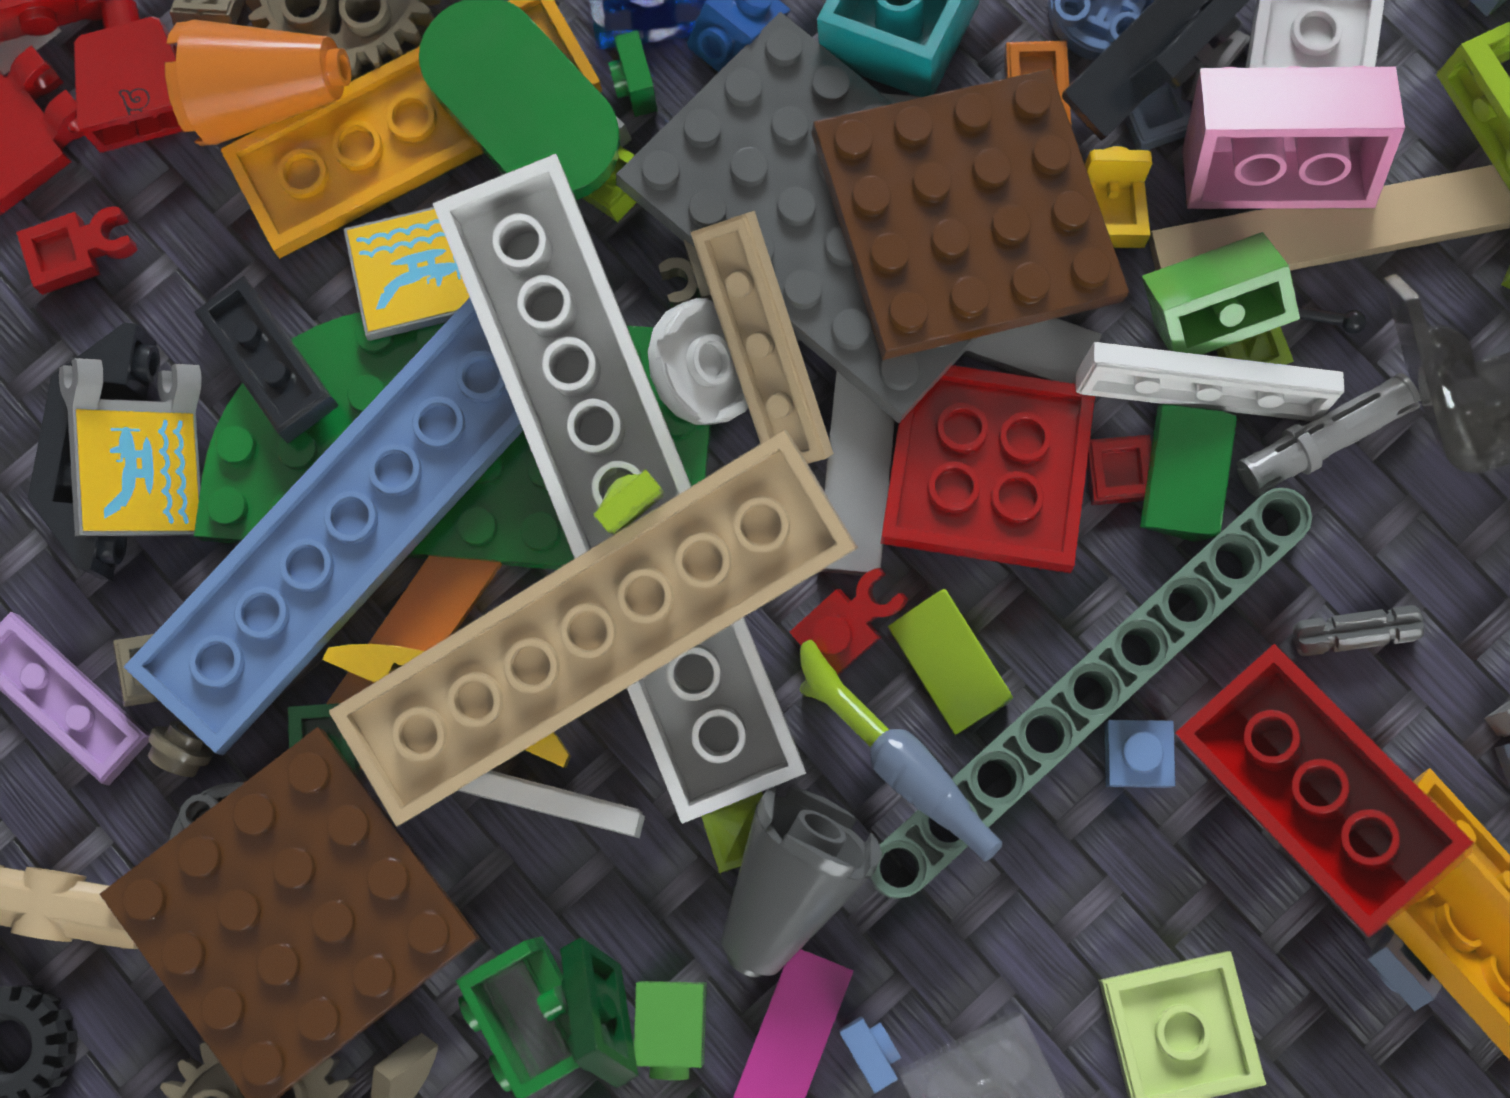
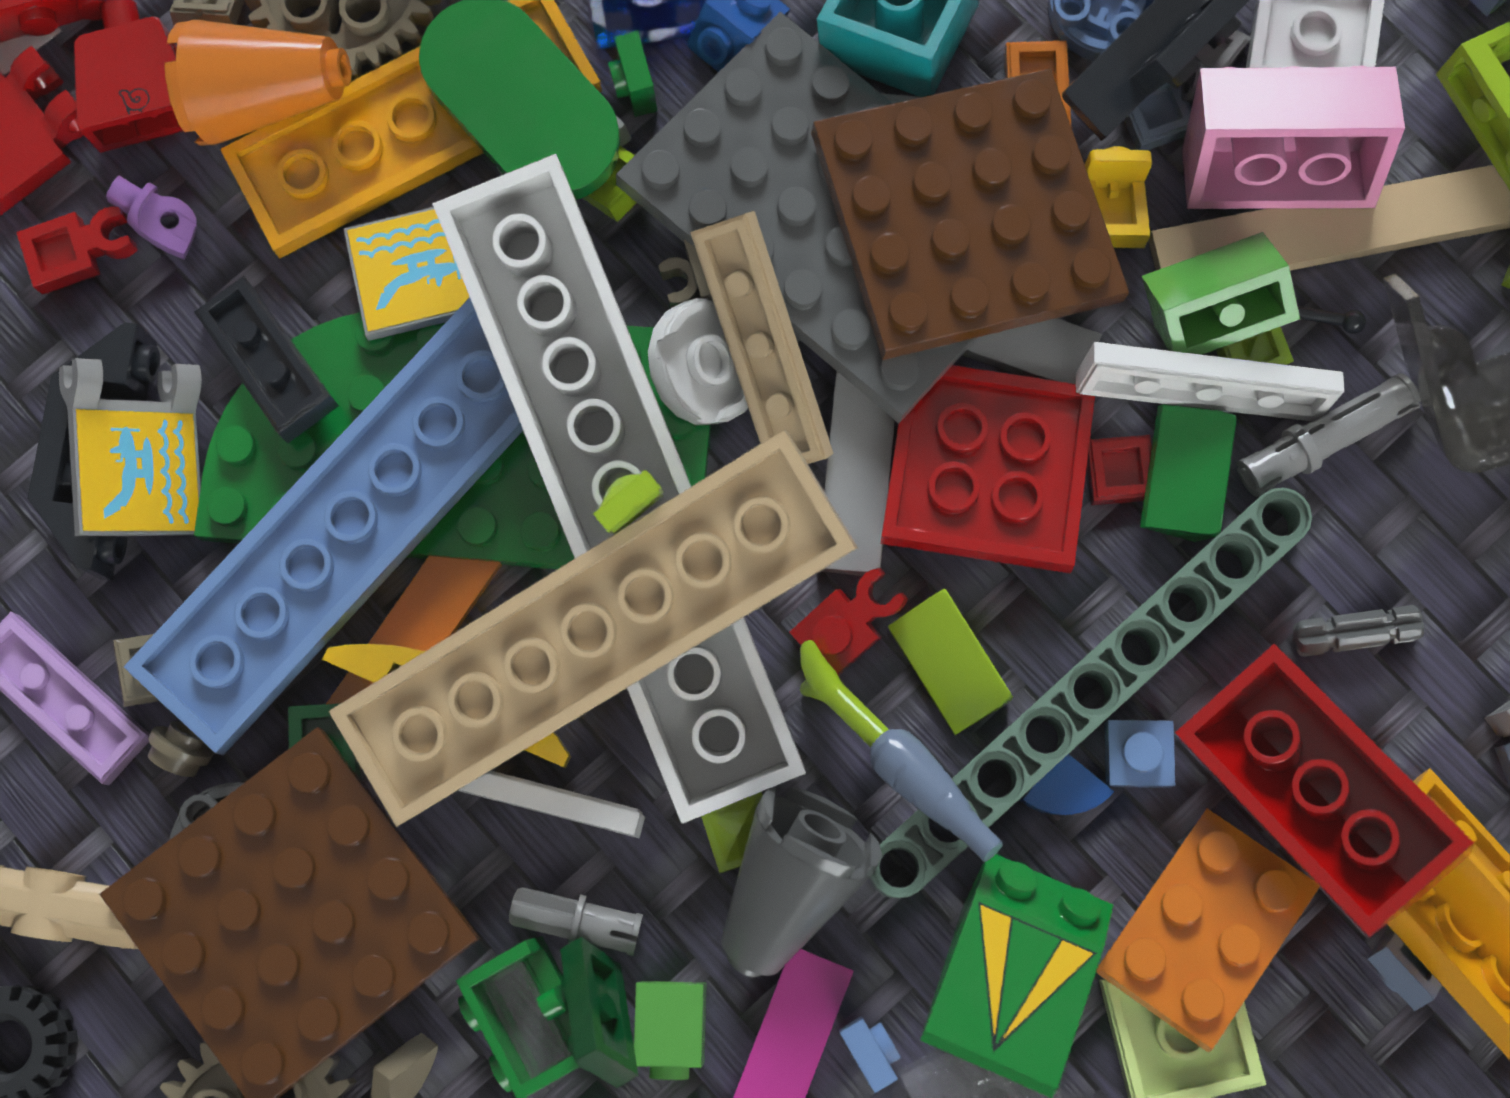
(148, 209): none -> medium lavender piece
(575, 919): none -> light grey axle
(1018, 974): none -> green slope
(1067, 790): none -> blue tile
(1207, 930): none -> orange plate

